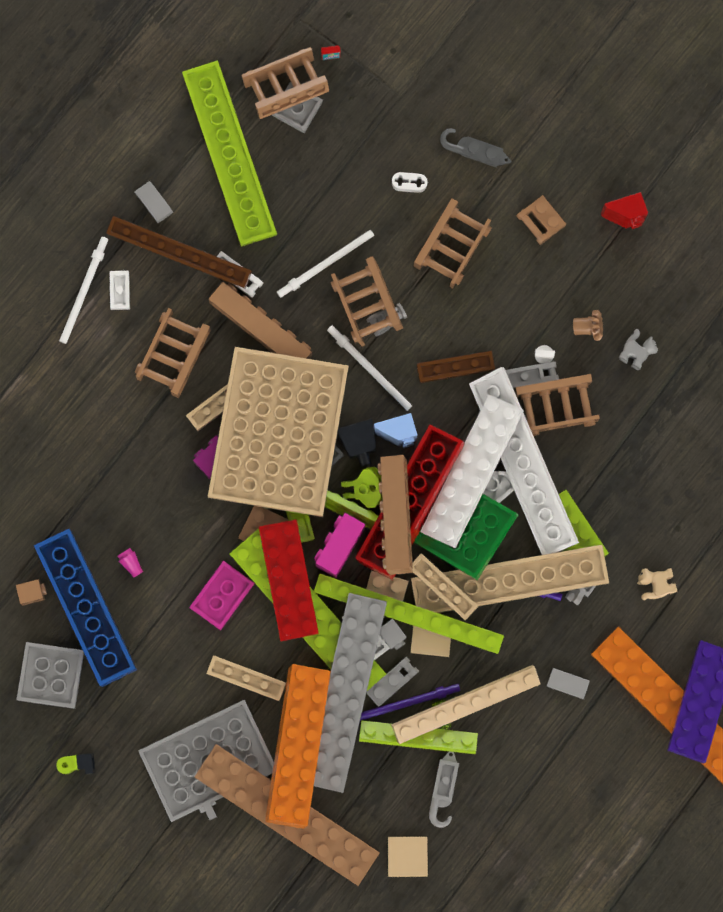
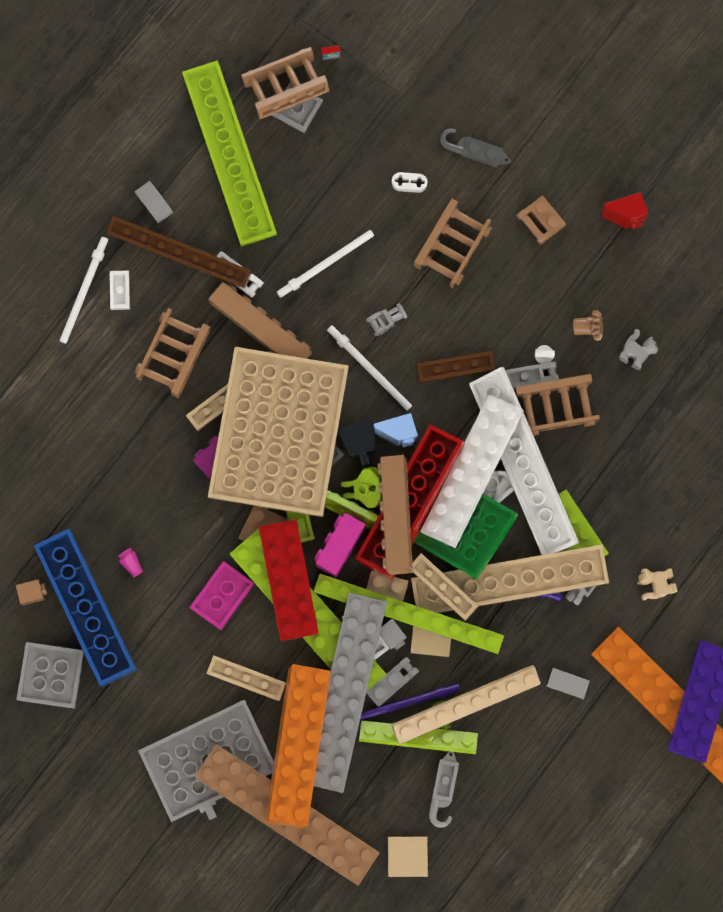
(76, 762): leg -> none
(378, 286): medium nougat fence -> none

